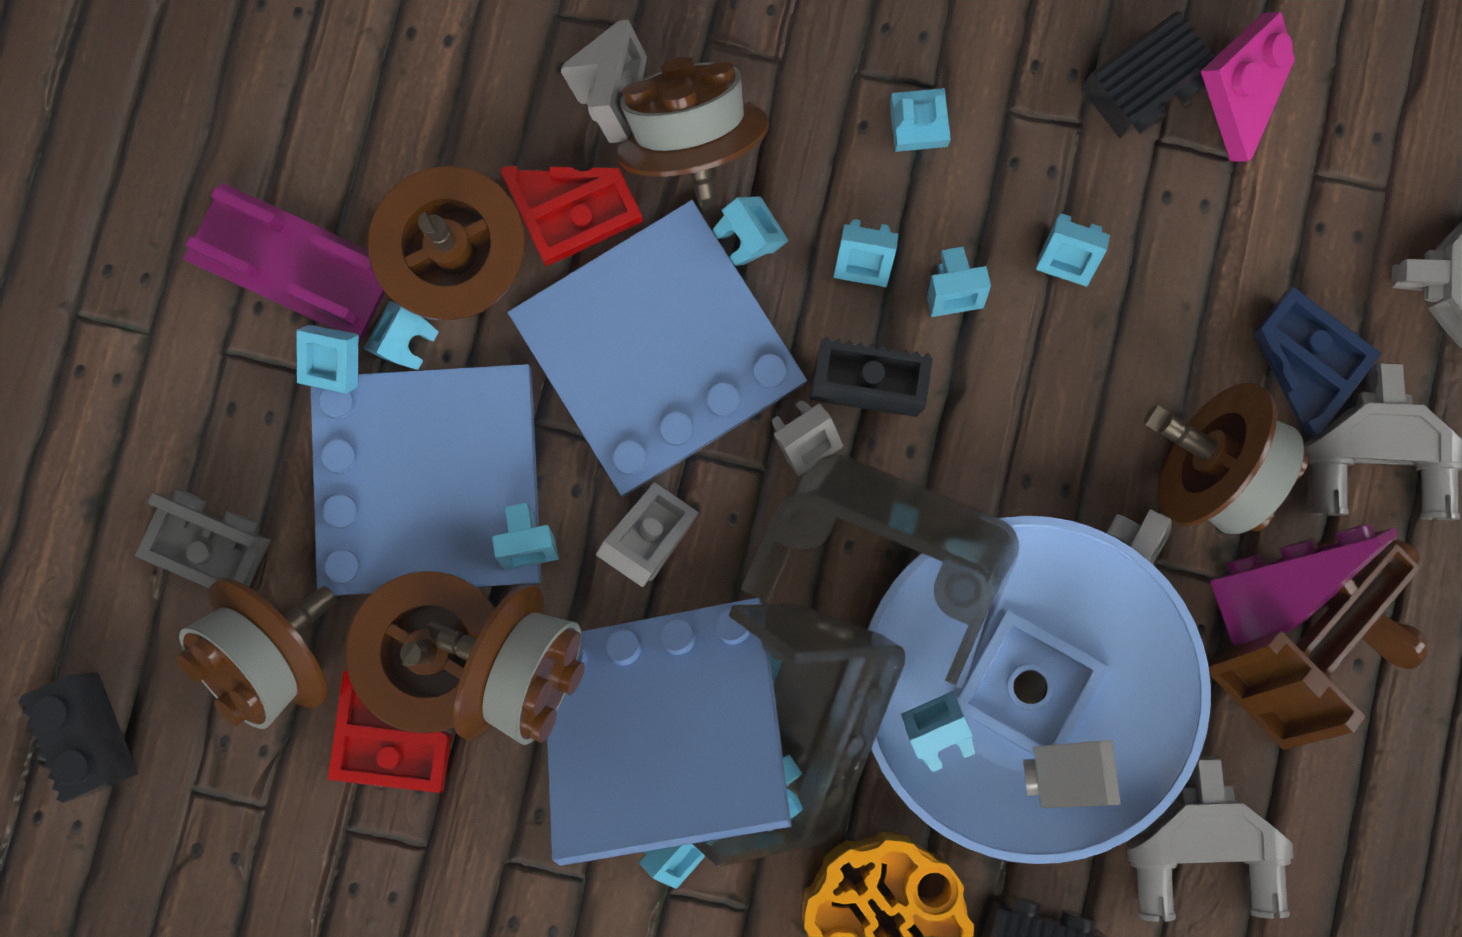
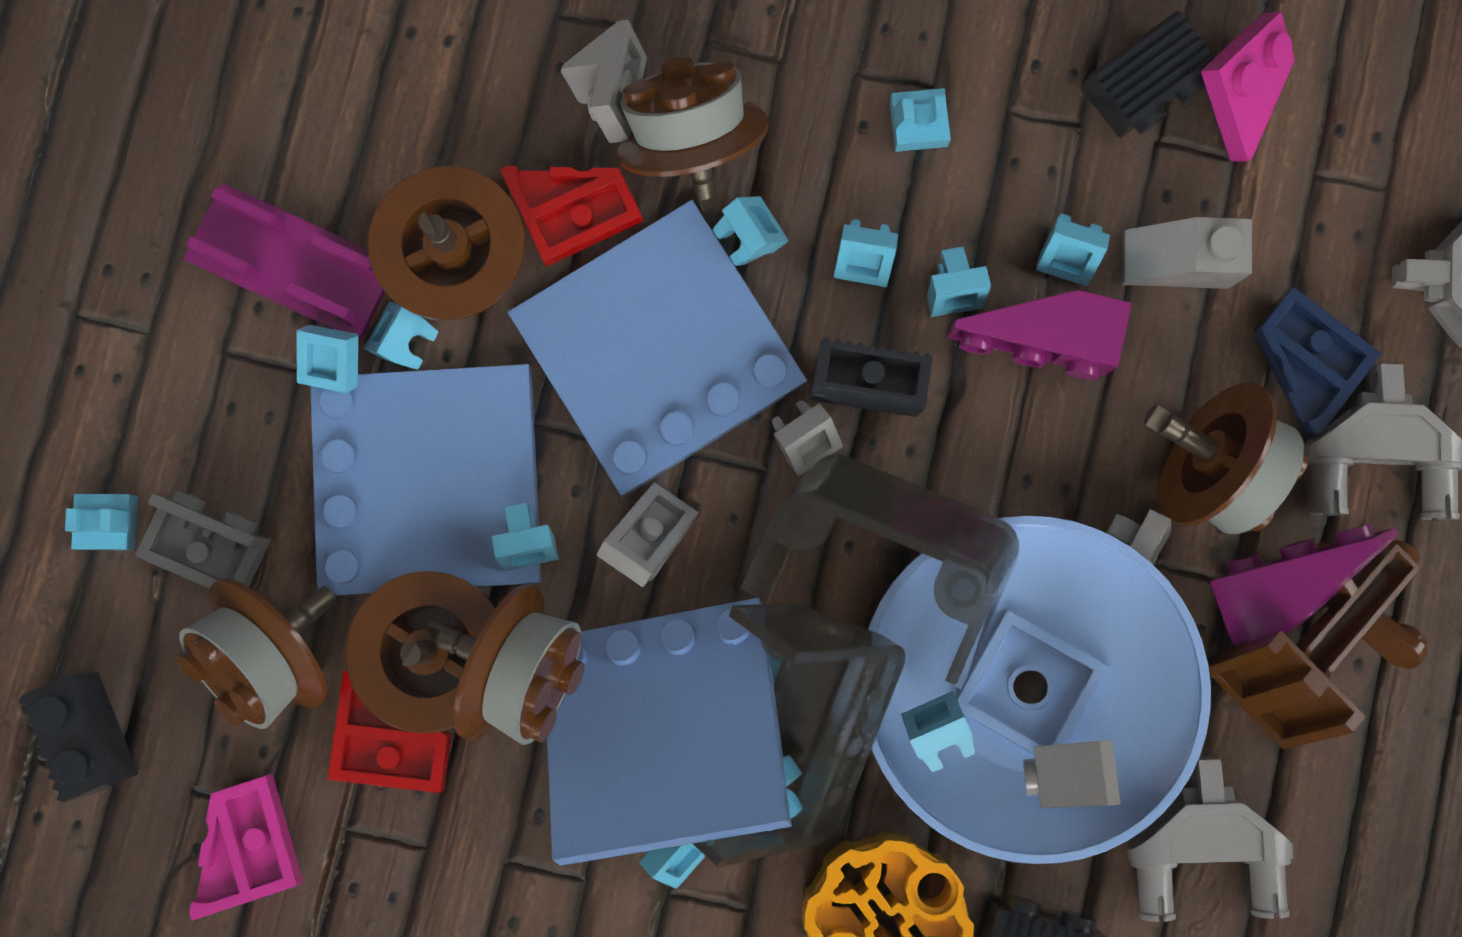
(103, 521): none -> medium azure tile
(245, 848): none -> dark pink wing
(1066, 330): none -> magenta slope
(1188, 253): none -> light grey slope

